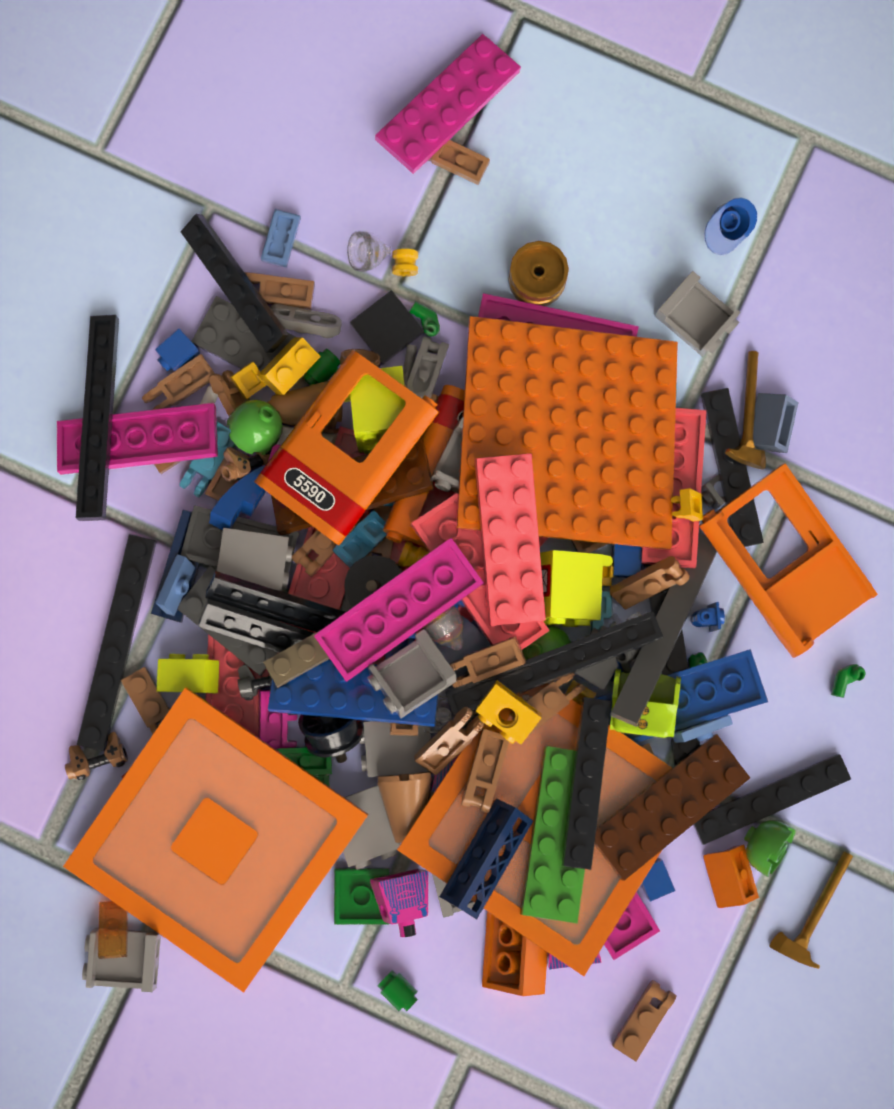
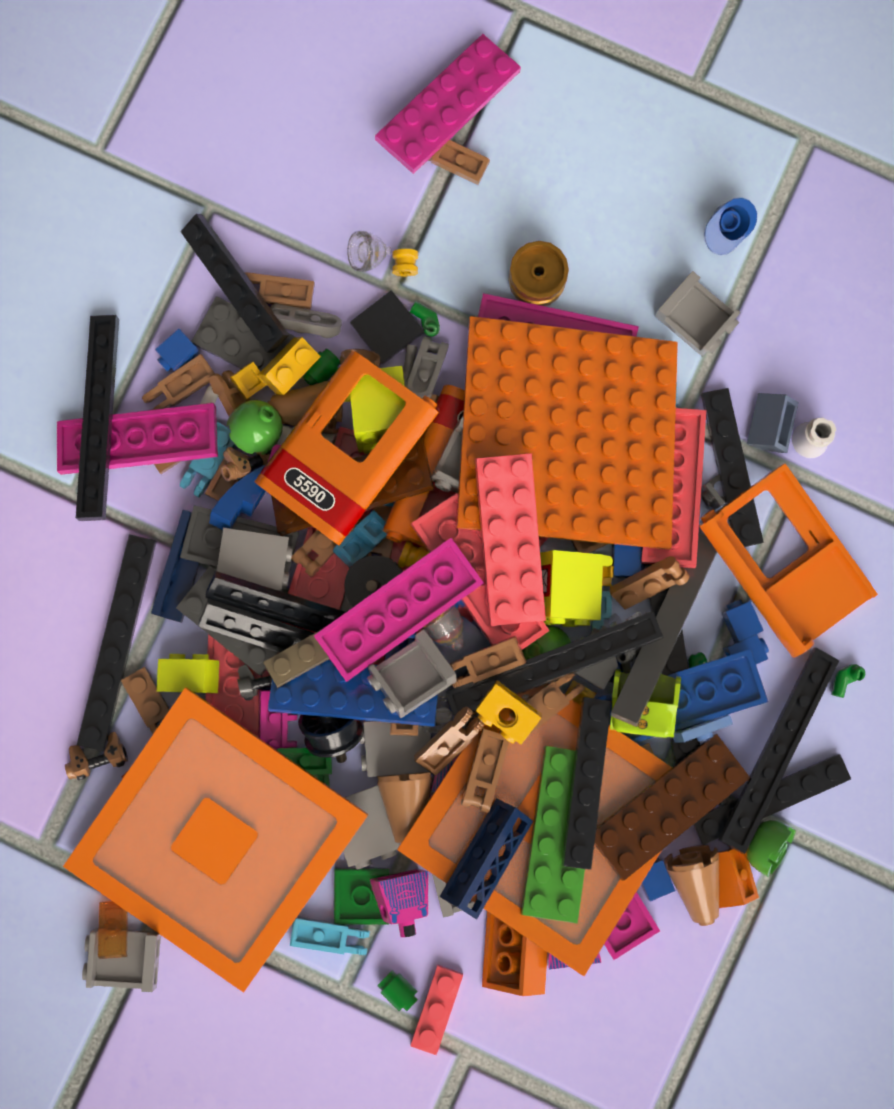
(175, 585): medium blue plate -> none
(280, 238): medium blue plate -> none
(326, 936): none -> medium azure hinge
(436, 1010): none -> coral plate
(643, 1021): medium nougat plate -> none
(690, 505): yellow tile -> none
(697, 881): none -> medium nougat cone
(709, 617): blue hinge -> none
(741, 620): none -> blue brick
(746, 451): pearl gold piece -> none
(757, 646): none -> blue brick
(778, 750): none -> black plate
(798, 947): pearl gold piece -> none
(806, 440): none -> white plant

